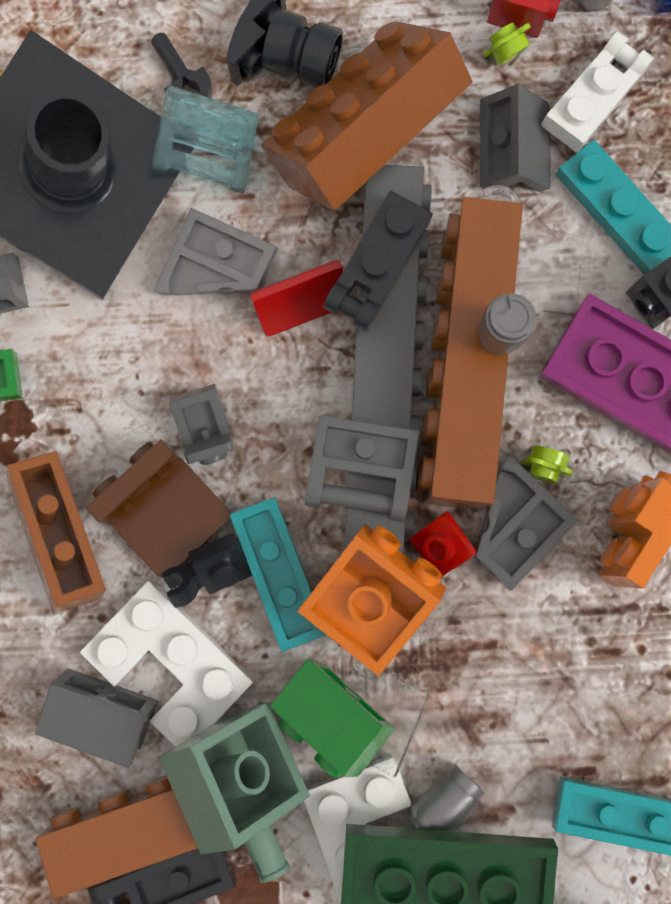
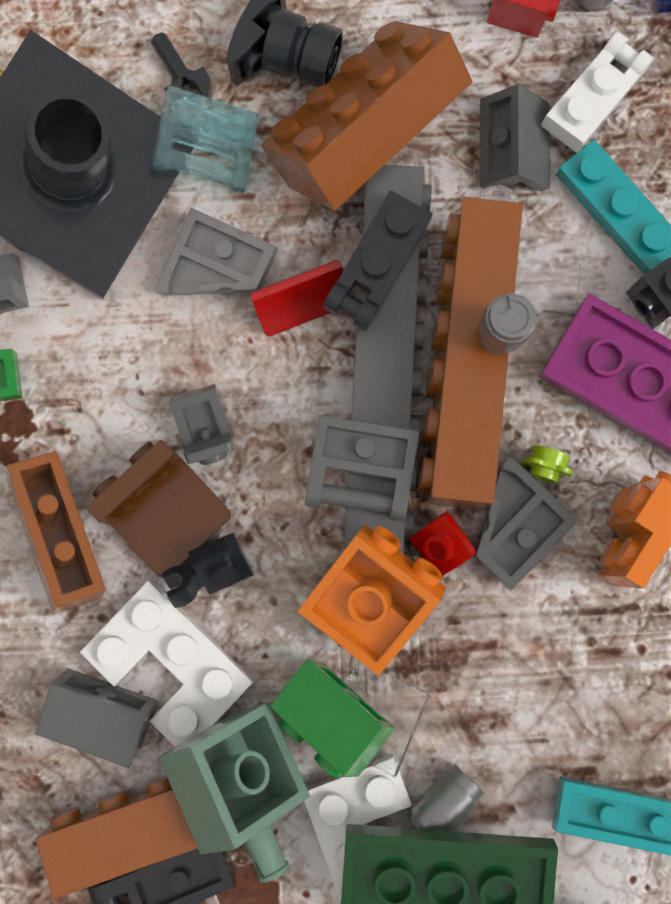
(276, 571): teal plate -> none
(508, 43): lime plate -> none

